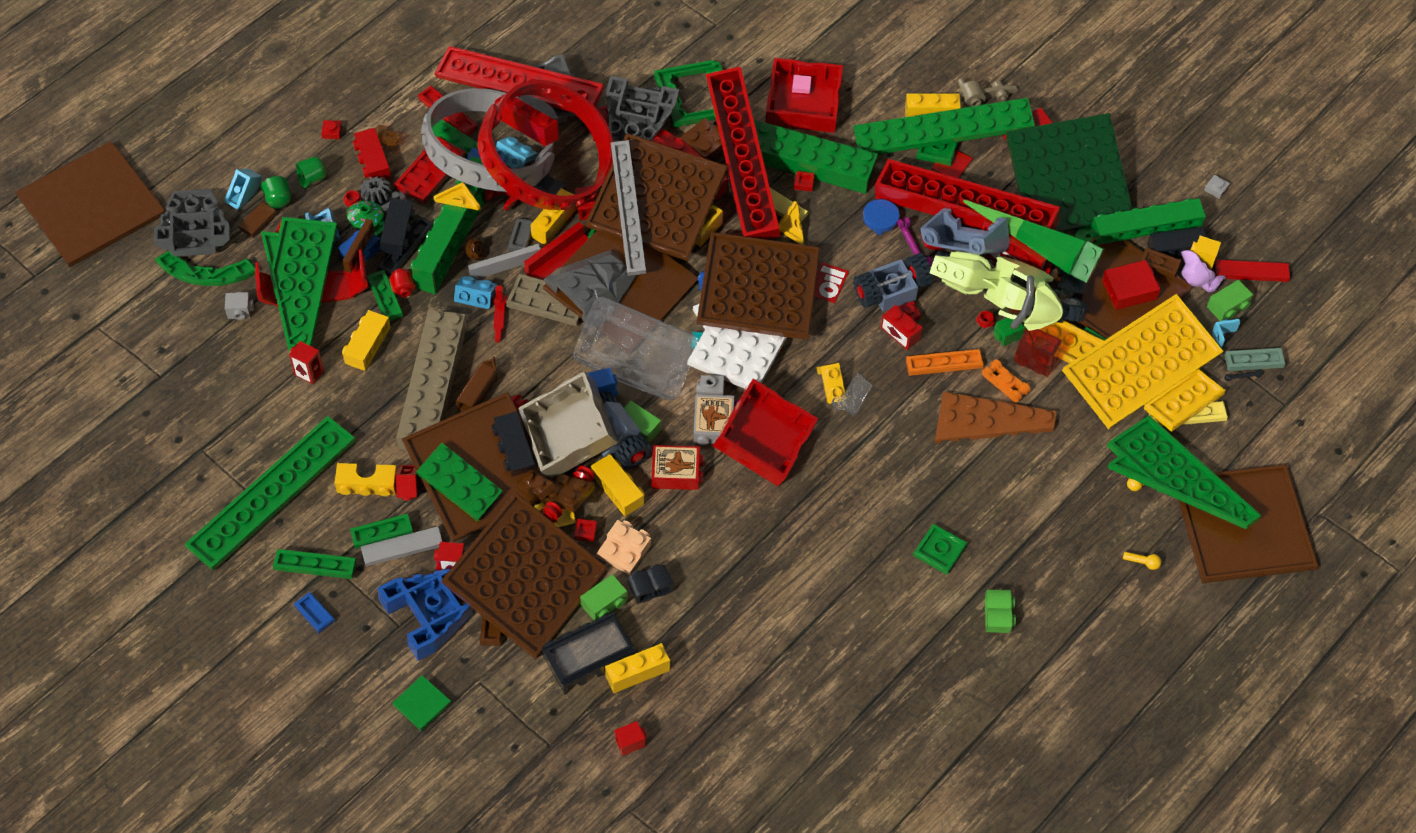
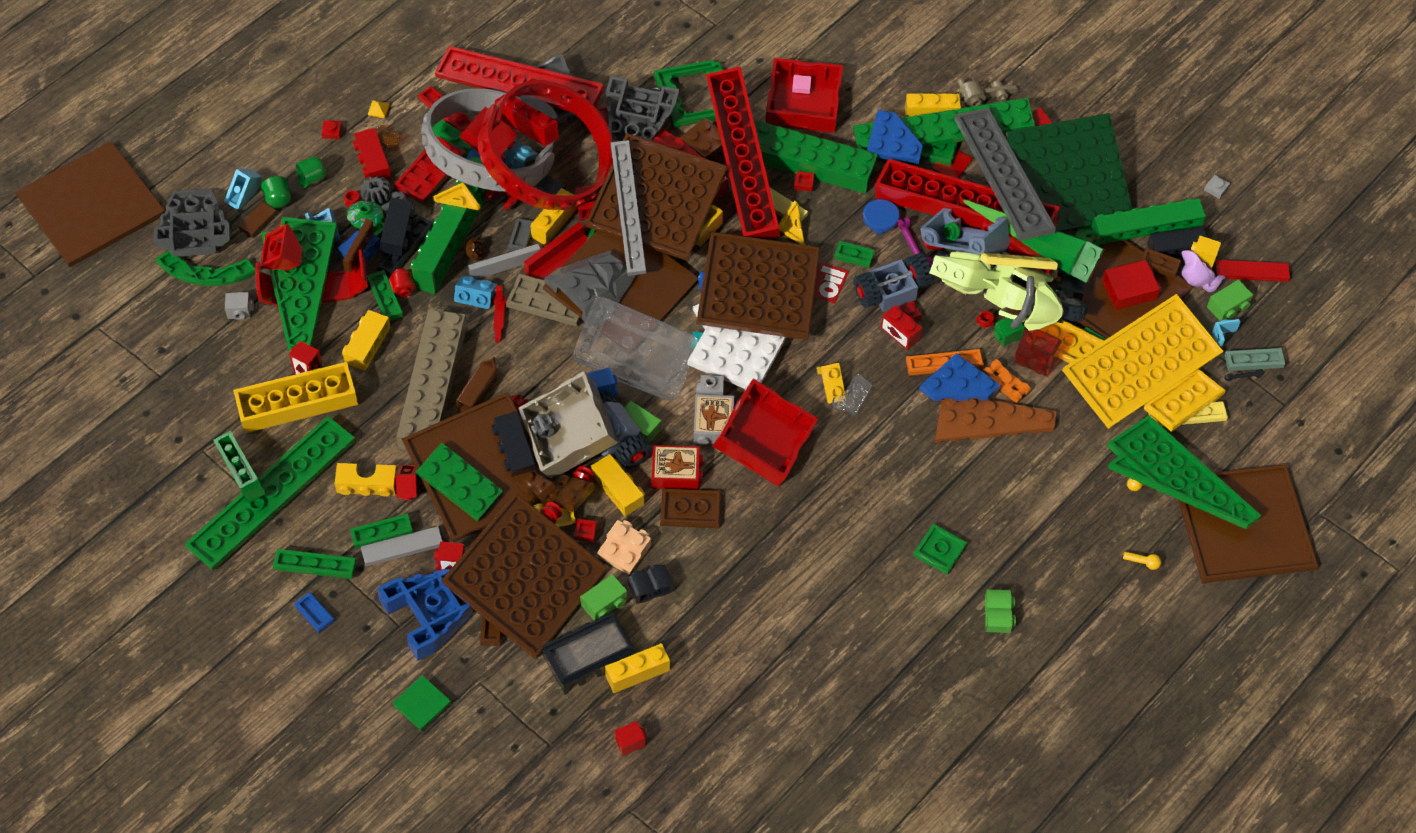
(239, 467): none -> green brick
(281, 250): none -> red slope
(295, 397): none -> yellow brick
(378, 109): none -> yellow slope
(502, 135): none -> red brick
(543, 426): none -> dark grey gear
(690, 508): none -> reddish brown tile
(854, 254): none -> green plate
(893, 139): none -> blue plate
(951, 231): none -> green plate
(959, 381): none -> blue plate
(1004, 174): none -> dark grey plate
(1019, 261): none -> light yellow tile

